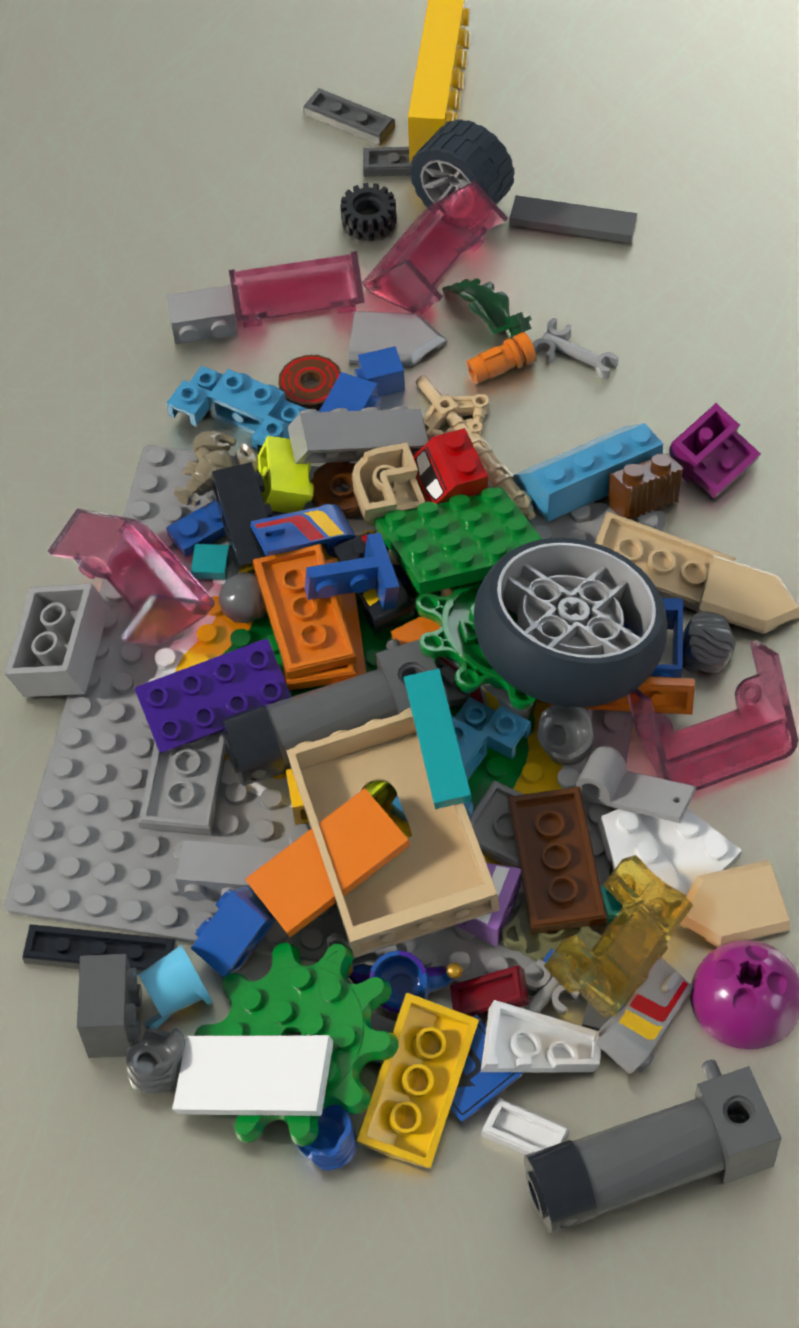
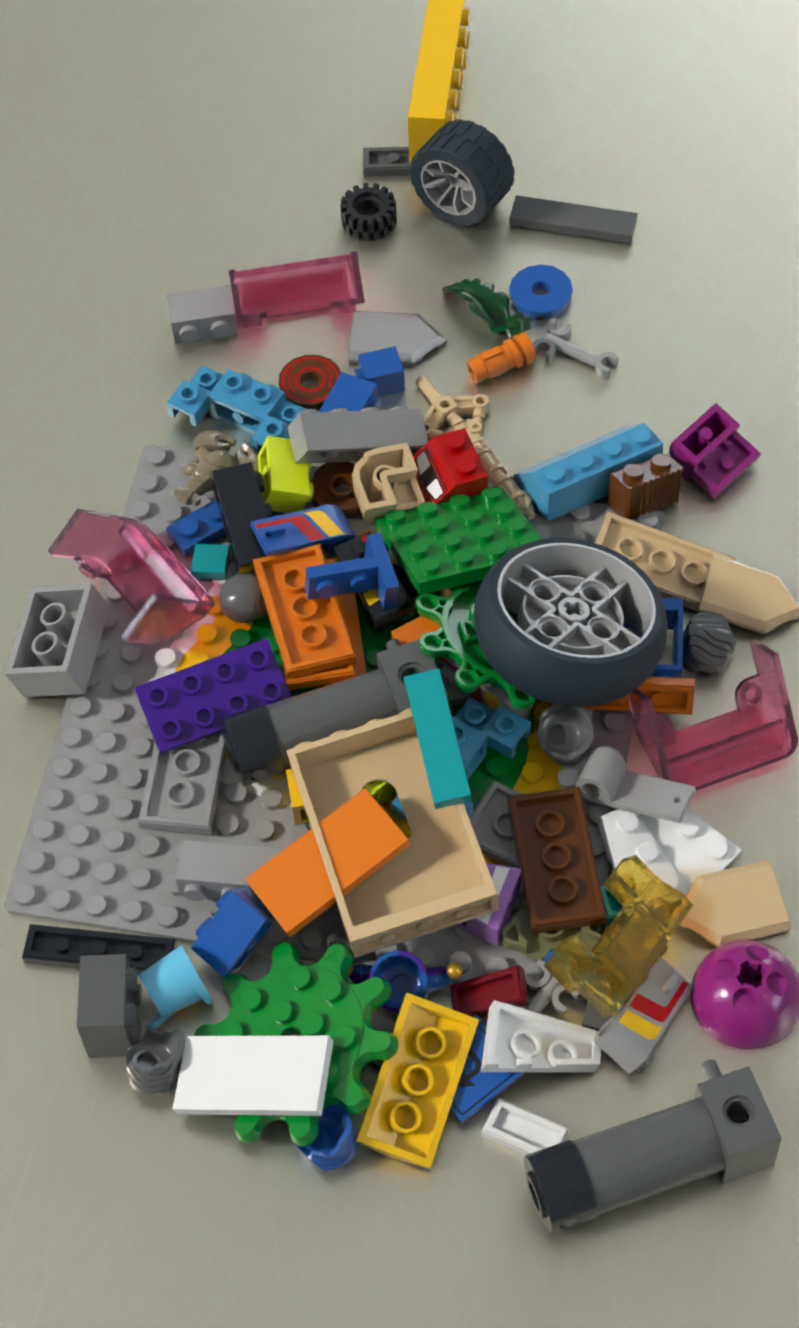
(349, 116): dark grey tile -> none
(431, 246): clear pink windscreen -> none
(541, 278): none -> blue tile

